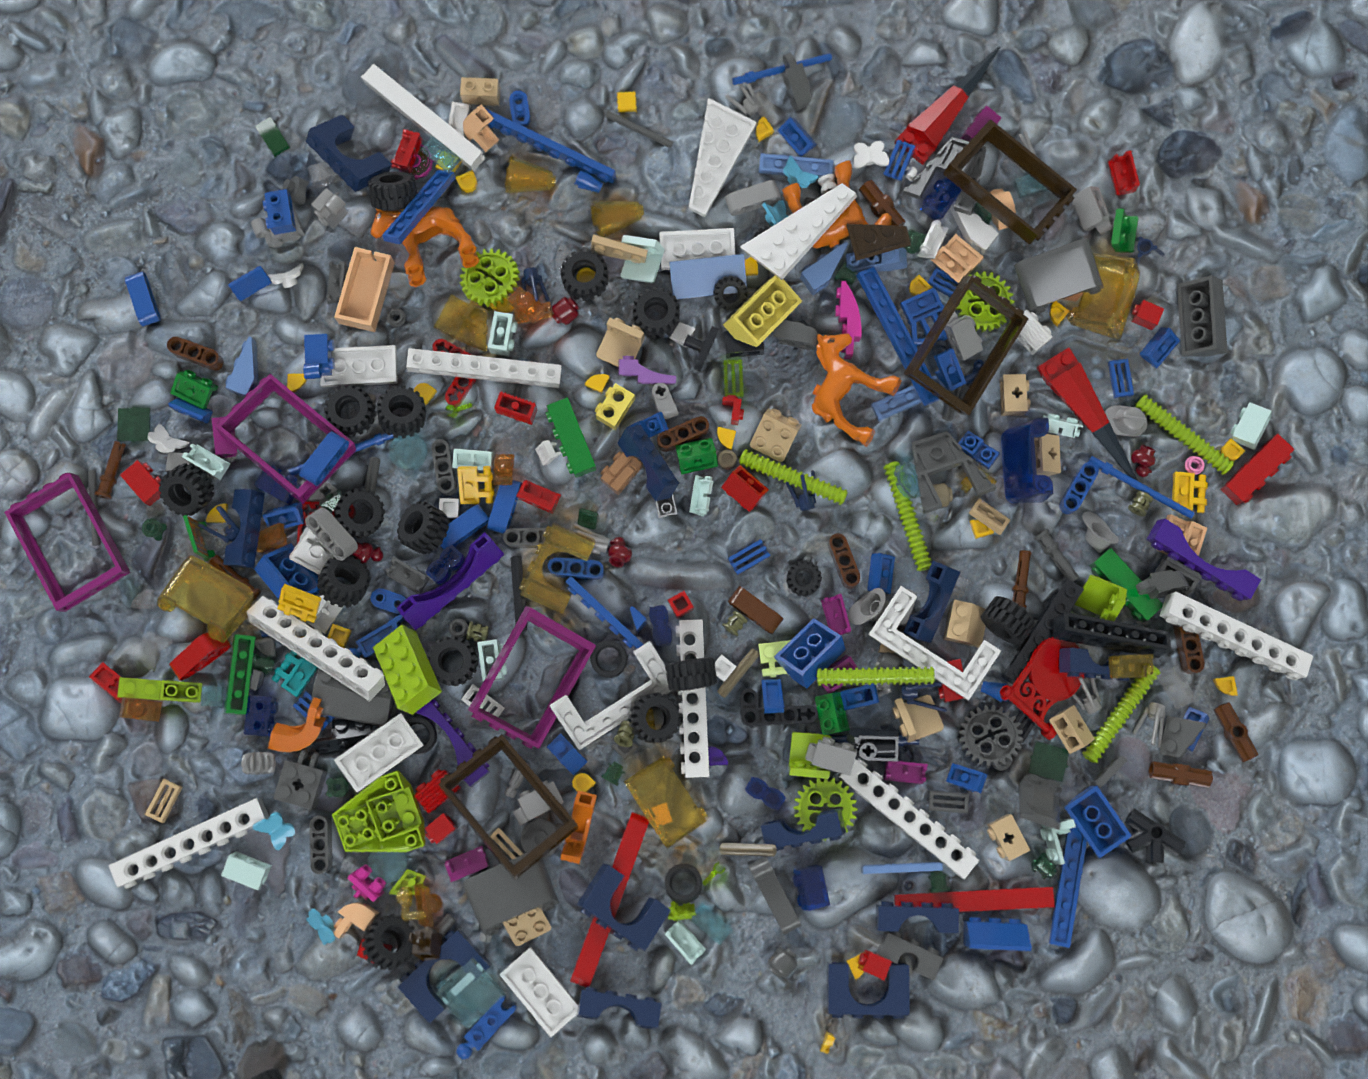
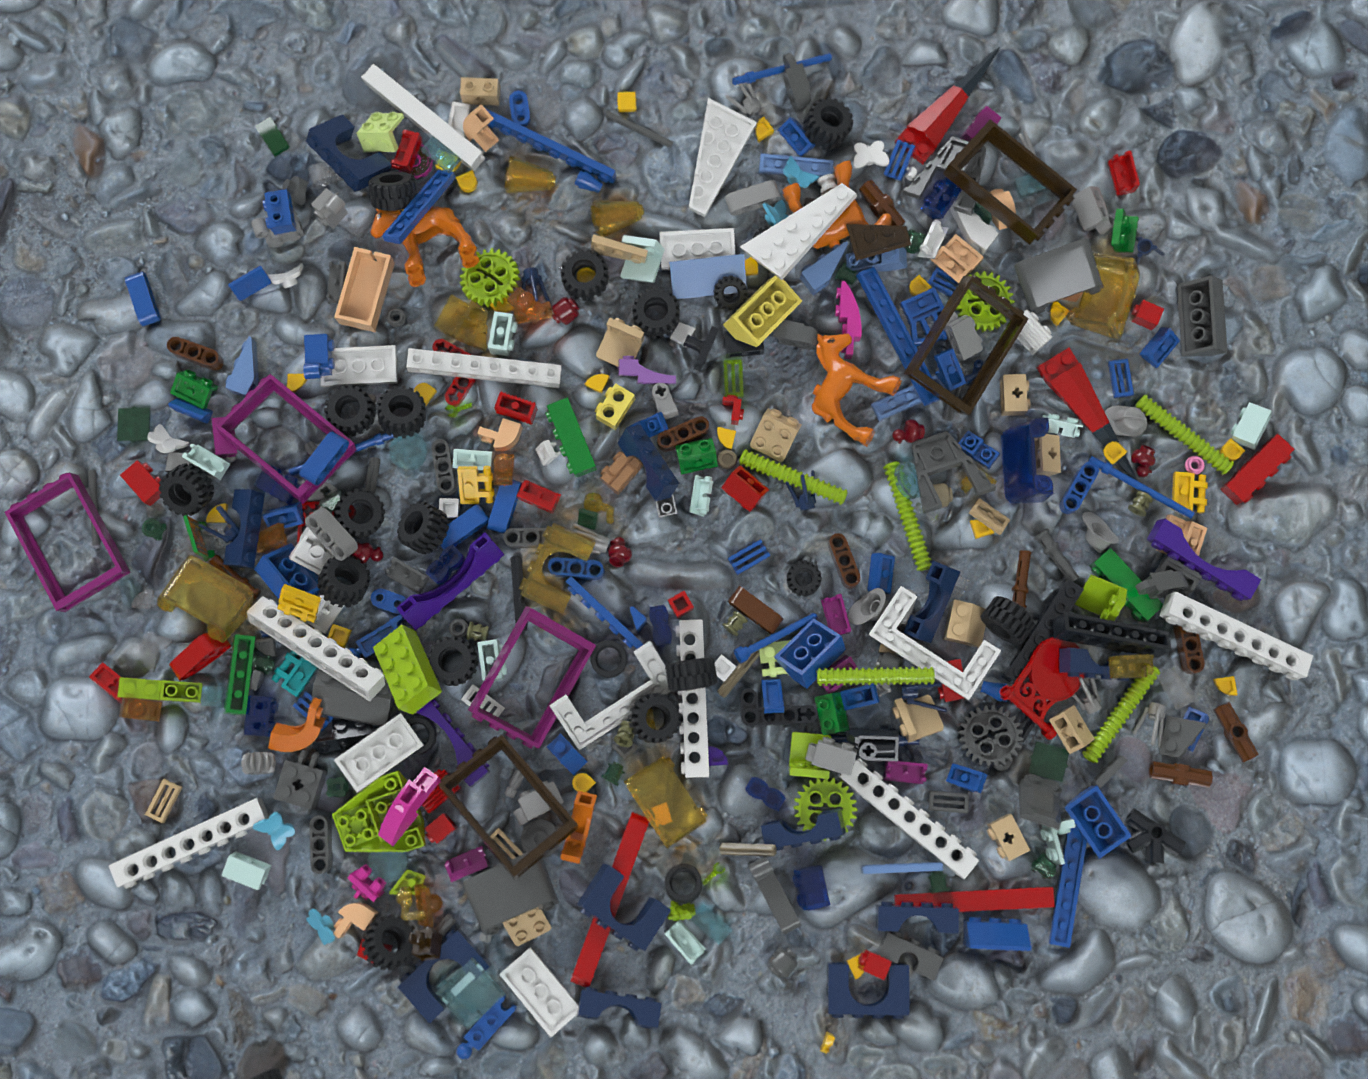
(108, 480): reddish brown pin -> none
(377, 132): none -> yellowish green bracket
(405, 805): none -> dark pink slope
(503, 439): none -> light nougat brick
(599, 505): none -> clear yellow plate
(743, 653): none -> blue piece
(834, 113): none -> black tyre
(910, 433): none -> dark red animal
(1114, 451): none -> yellow tile

